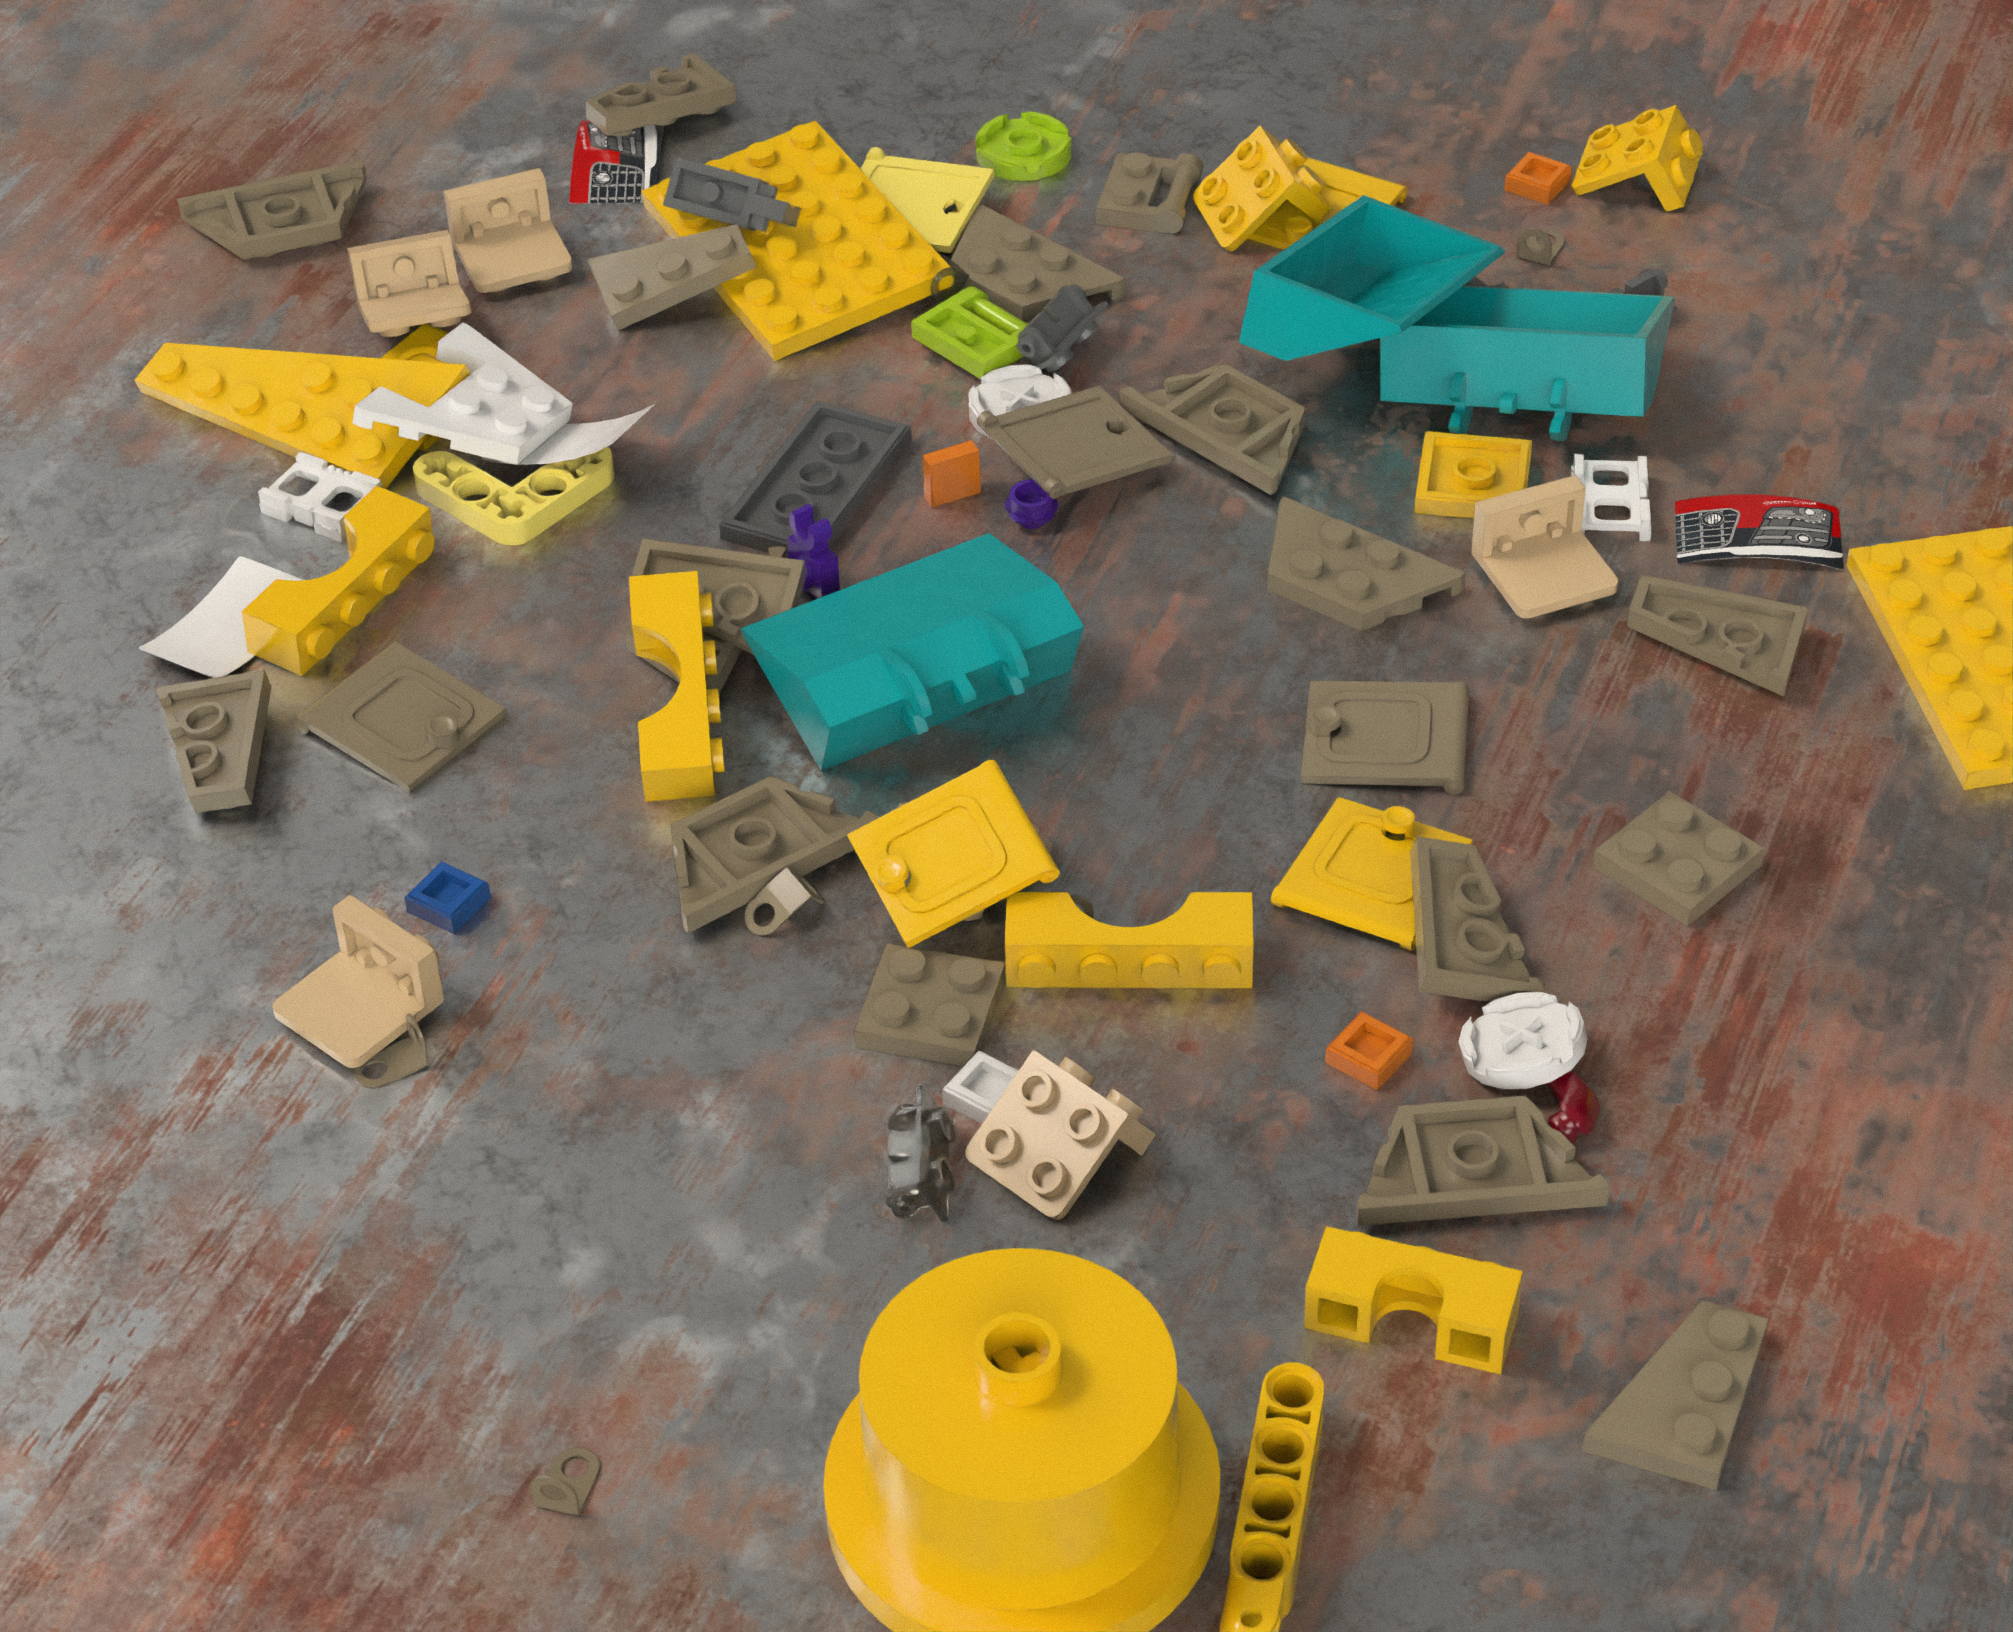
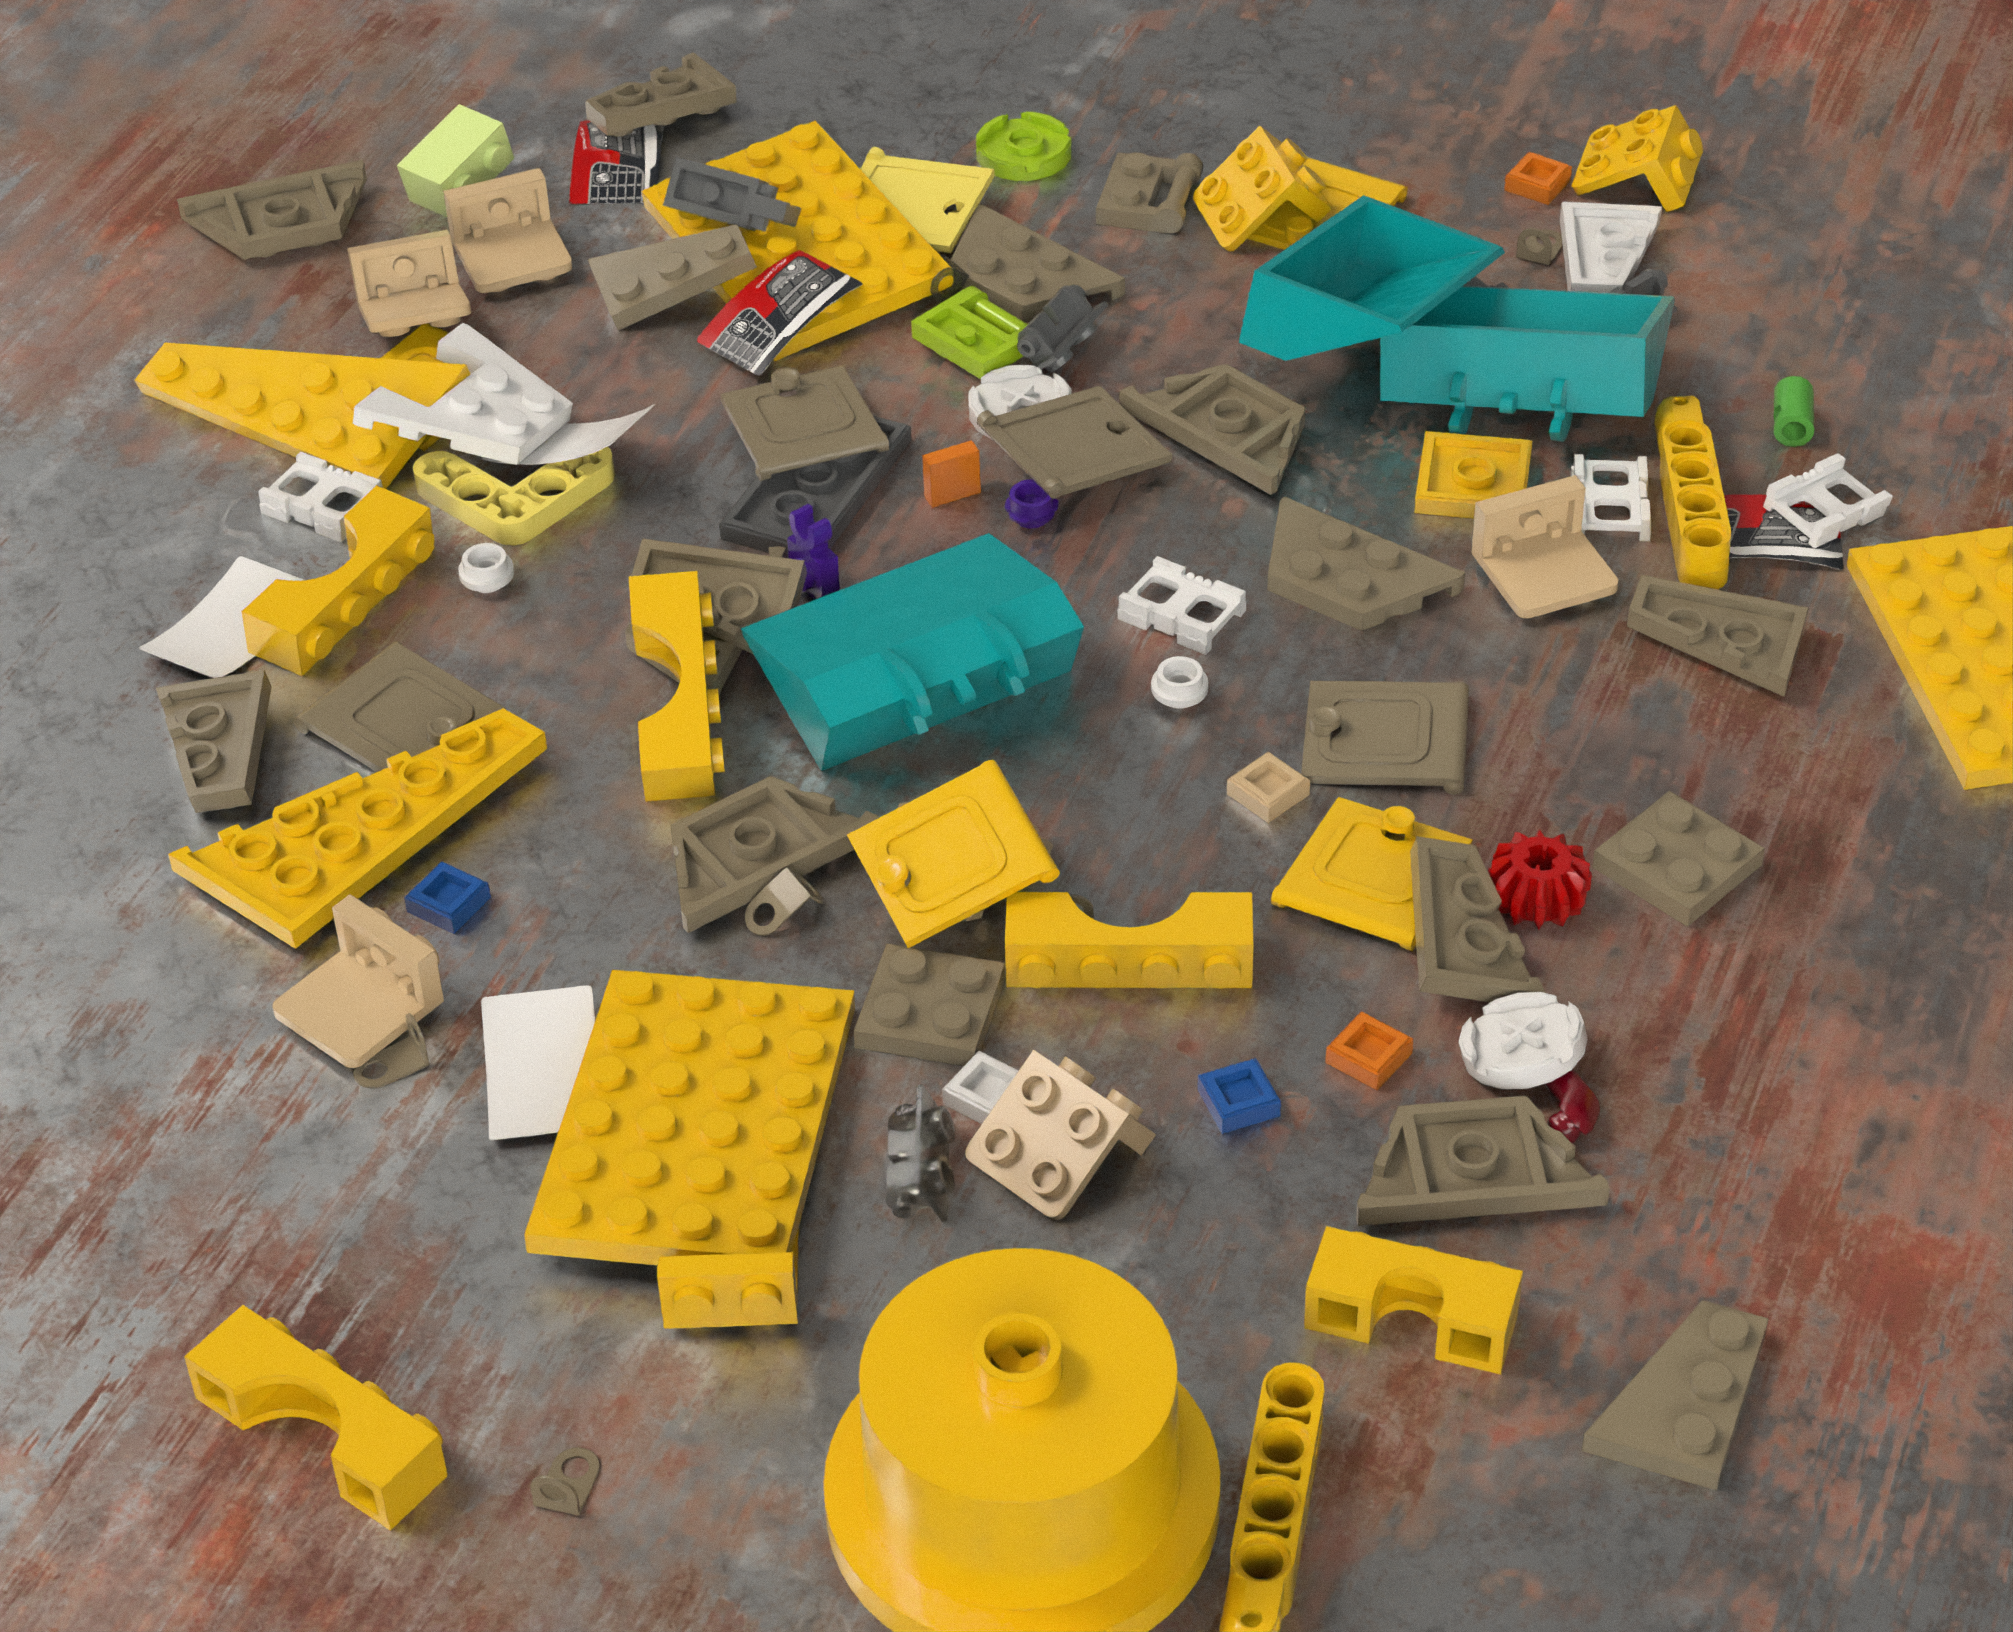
(261, 1373): none -> yellow arch
(356, 828): none -> yellow wing
(455, 154): none -> yellowish green brick
(485, 568): none -> white plate
(533, 1057): none -> white sticker
(692, 1120): none -> yellow plate
(729, 1289): none -> yellow bracket
(774, 309): none -> sticker
(803, 429): none -> dark tan container
(1172, 615): none -> white piece
(1179, 682): none -> white plate
(1239, 1096): none -> blue tile
(1268, 787): none -> tan tile
(1540, 878): none -> red gear
(1605, 243): none -> white wing
(1692, 493): none -> yellow piece
(1793, 411): none -> bright green piece
(1813, 489): none -> white piece

